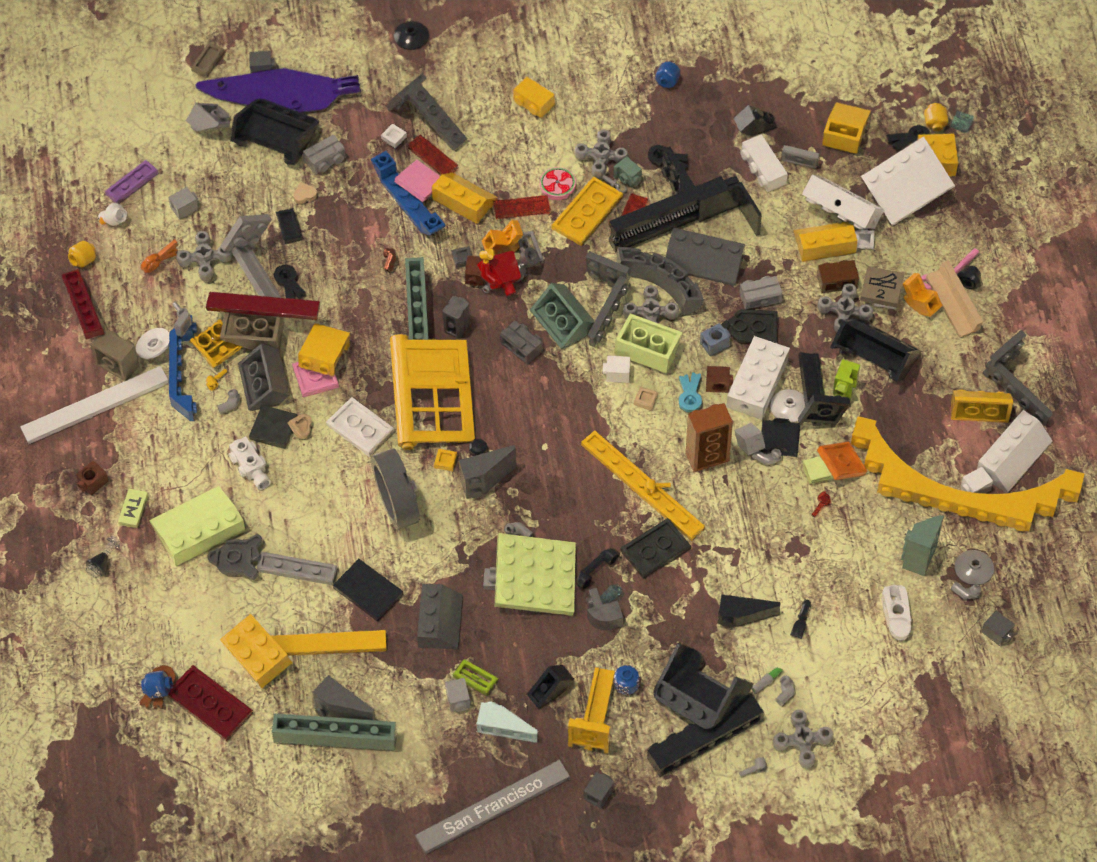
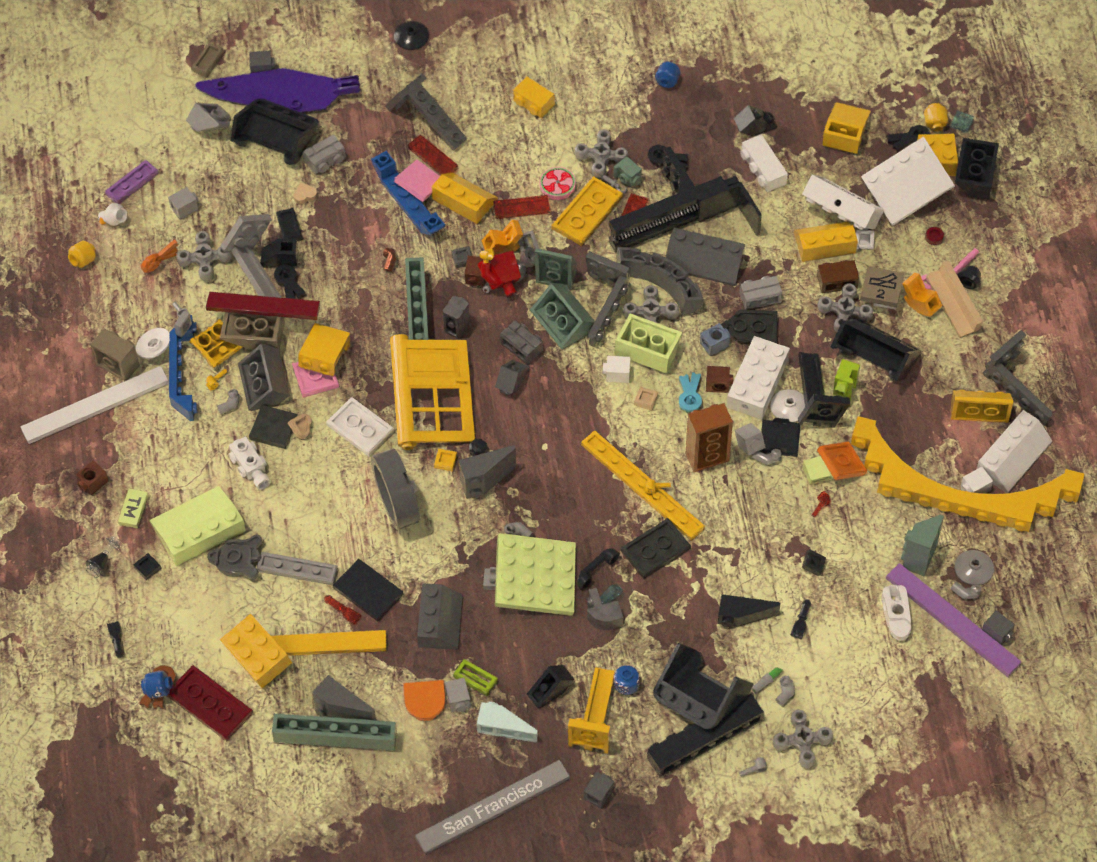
(82, 304): dark red tile -> none
(115, 633): none -> black piece
(147, 566): none -> black tile
(280, 252): none -> black slope
(348, 613): none -> clear red piece
(393, 135): white plate -> none
(424, 699): none -> orange tile
(511, 376): none -> dark grey slope
(554, 268): none -> sand green slope
(800, 157): light grey tile -> none
(813, 562): none -> pearl dark grey tile
(934, 236): none -> dark red tile
(954, 620): none -> medium lavender tile
(976, 167): none -> black slope

